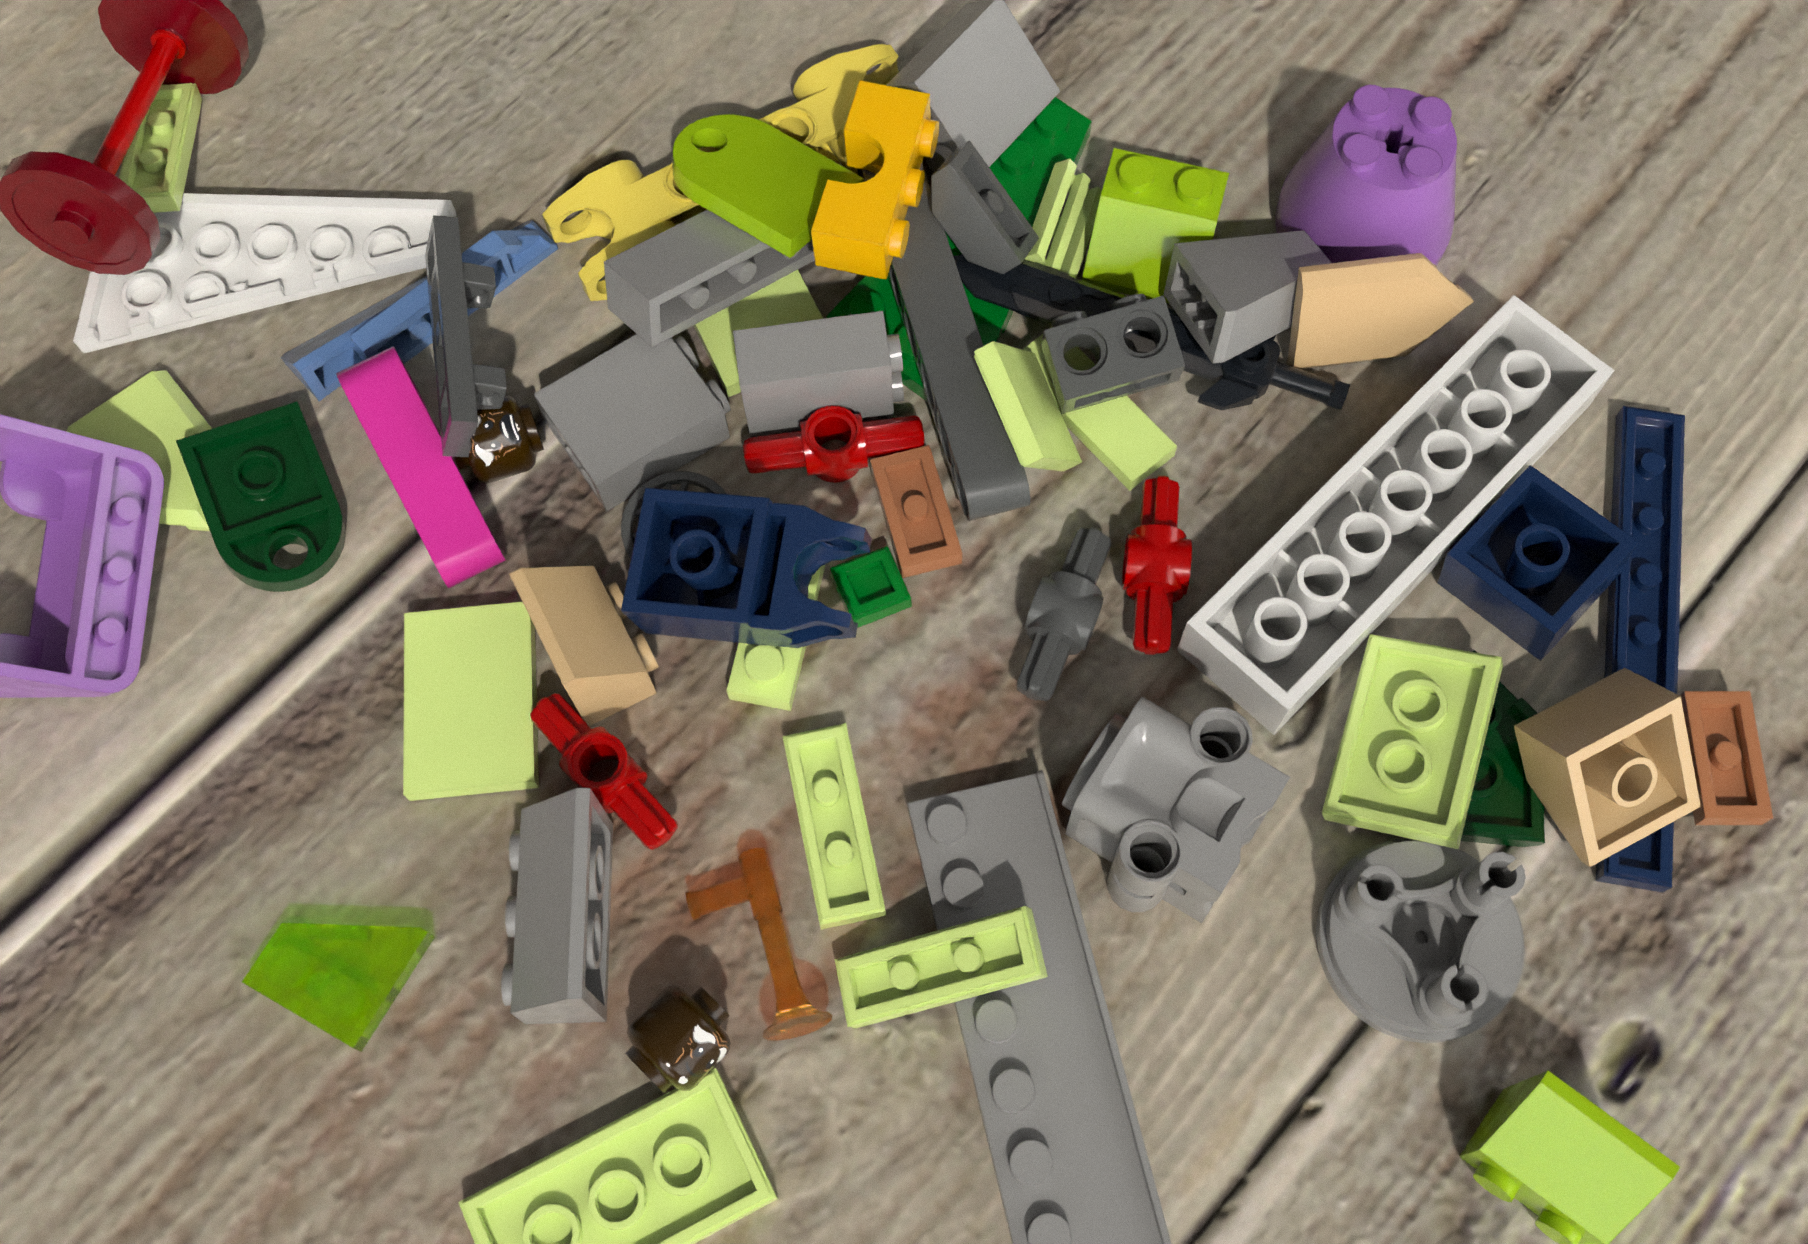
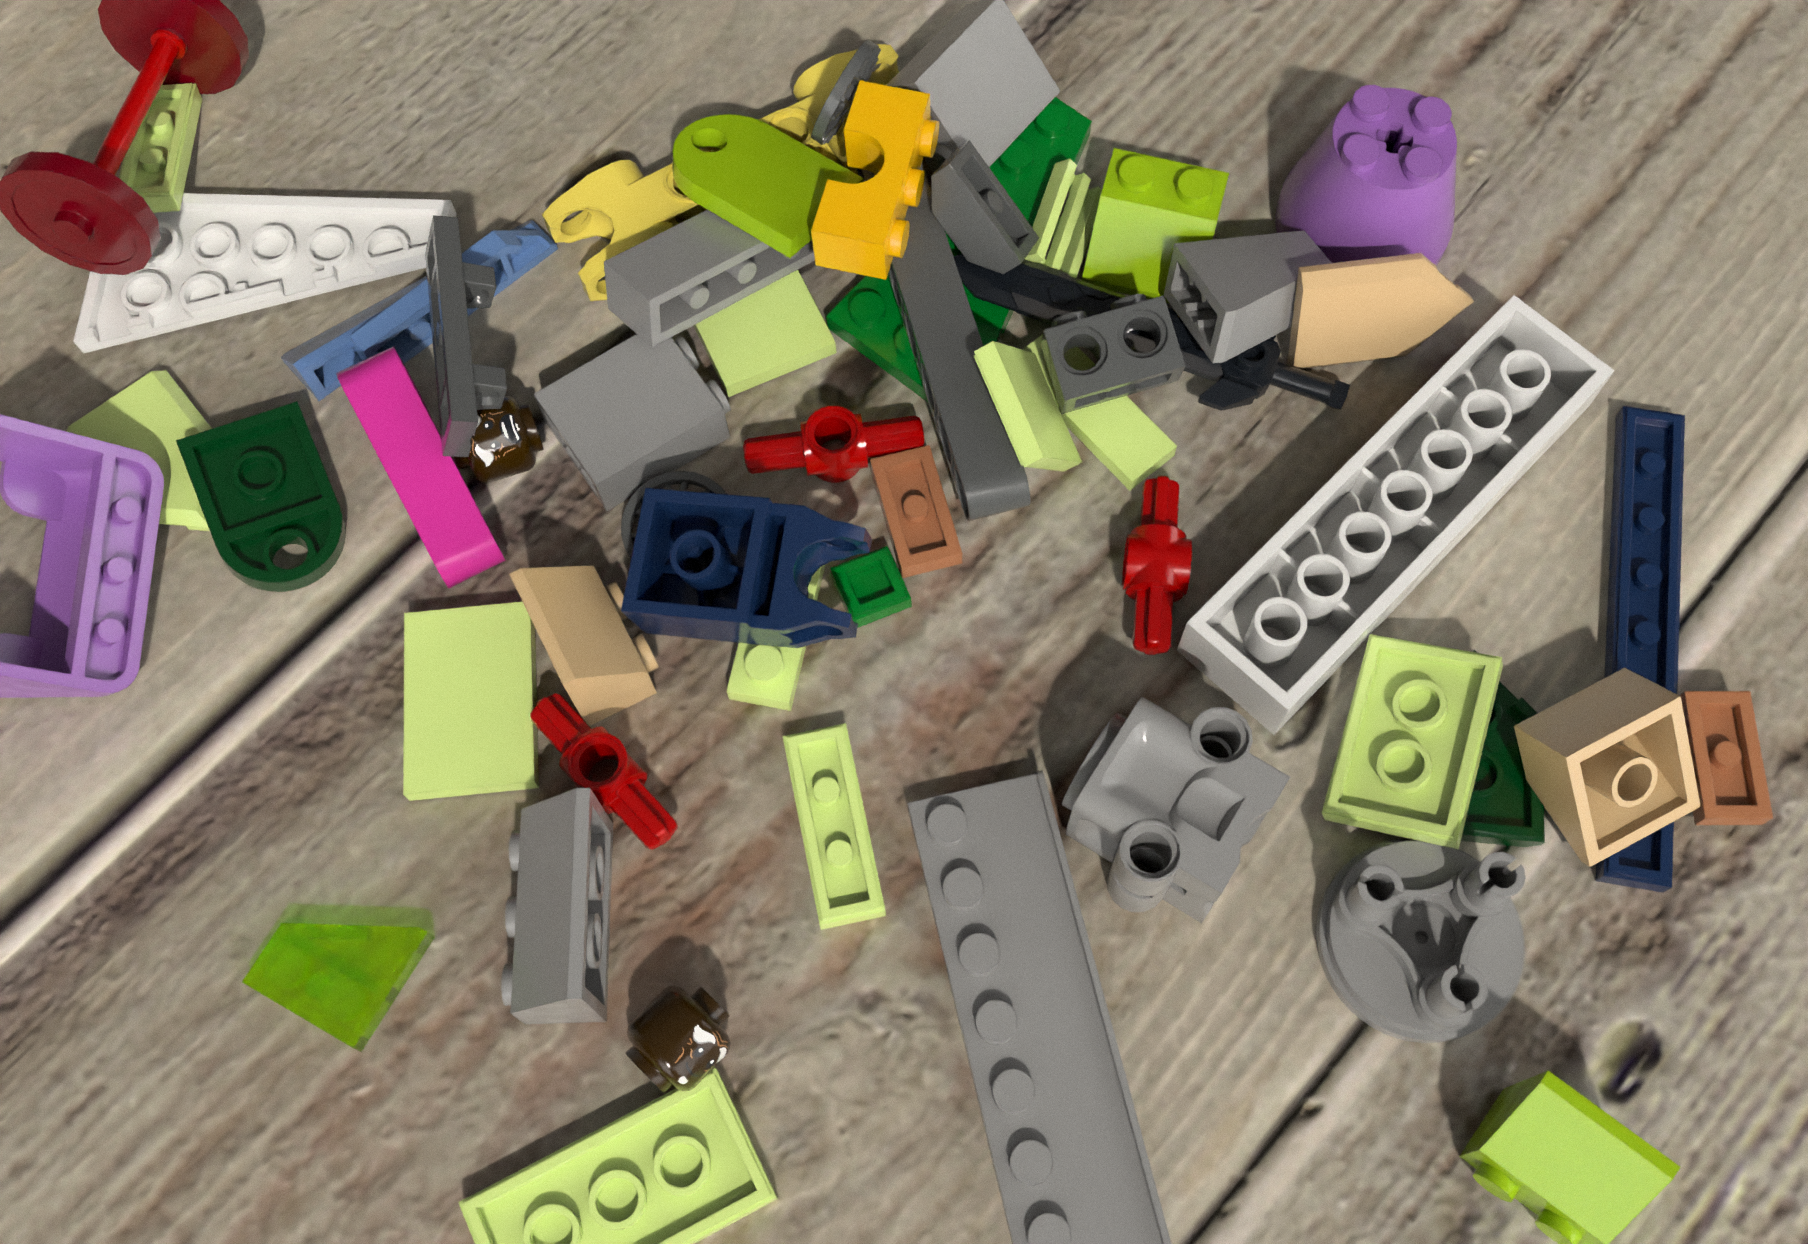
(793, 1010): clear orange piece -> none
(818, 364): light grey brick -> none
(842, 95): none -> dark grey wheel
(940, 967): yellowish green tile -> none
(1063, 614): dark grey axle -> none
(1536, 562): dark blue brick -> none

